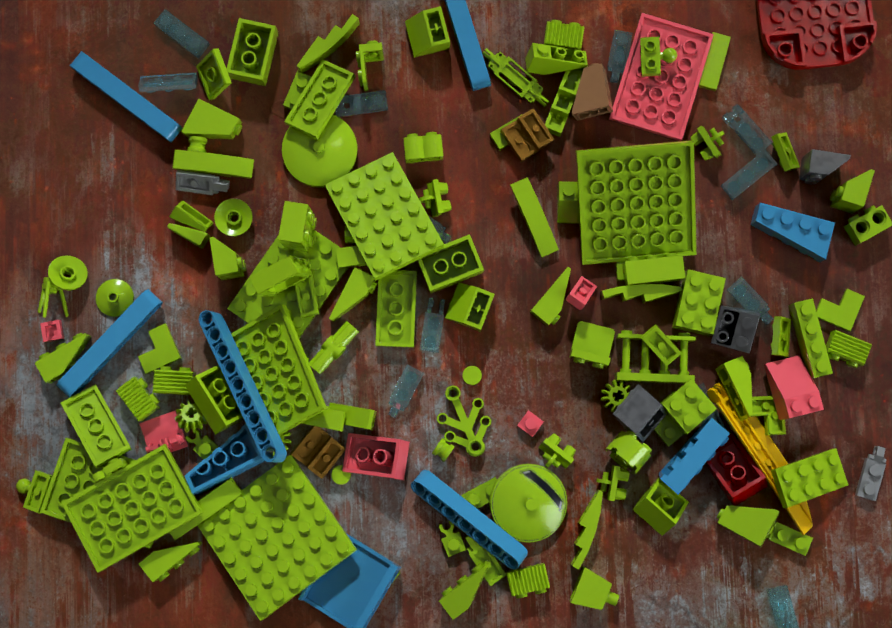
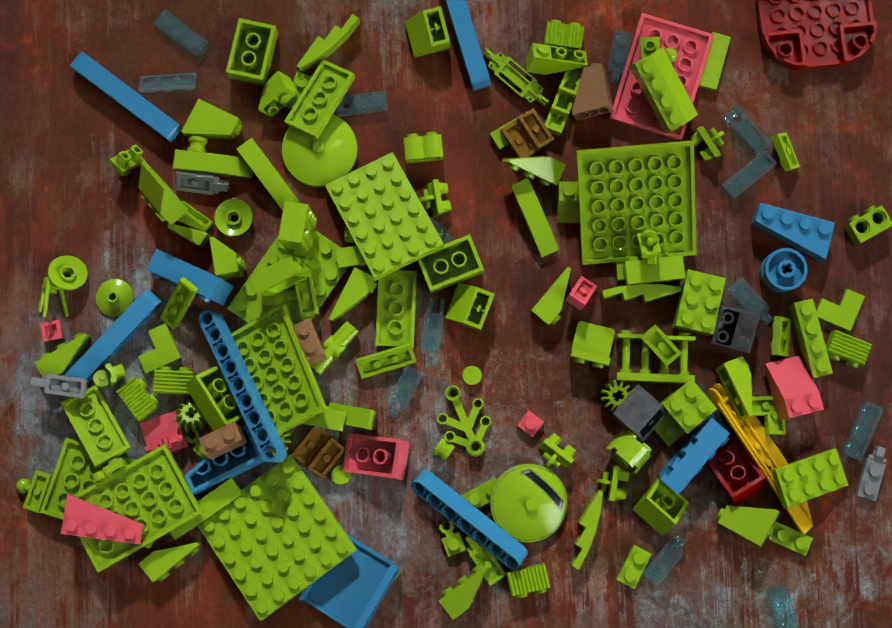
(61, 385): none -> light grey hinge
(91, 521): none -> coral wing
(109, 375): none -> lime hips
(127, 160): none -> lime hips
(159, 195): none -> lime slope
(173, 269): none -> dark azure wedge
(178, 303): none -> lime tile
(213, 74): lime tile -> none
(222, 440): none -> medium nougat brick
(266, 173): none -> lime slope
(276, 94): none -> lime slope
(310, 342): none -> medium nougat brick
(368, 53): lime bracket -> none
(386, 360): none -> lime plate
(541, 167): none -> lime slope
(592, 590): lime torso -> none
(633, 566): none -> lime plate
(649, 246): none -> lime hips
(663, 90): none -> lime slope
(664, 561): none -> clear light blue hinge
(783, 259): none -> dark azure wheel
(819, 164): flat silver slope -> none
(853, 193): lime slope -> none
(862, 431): none -> clear light blue plate

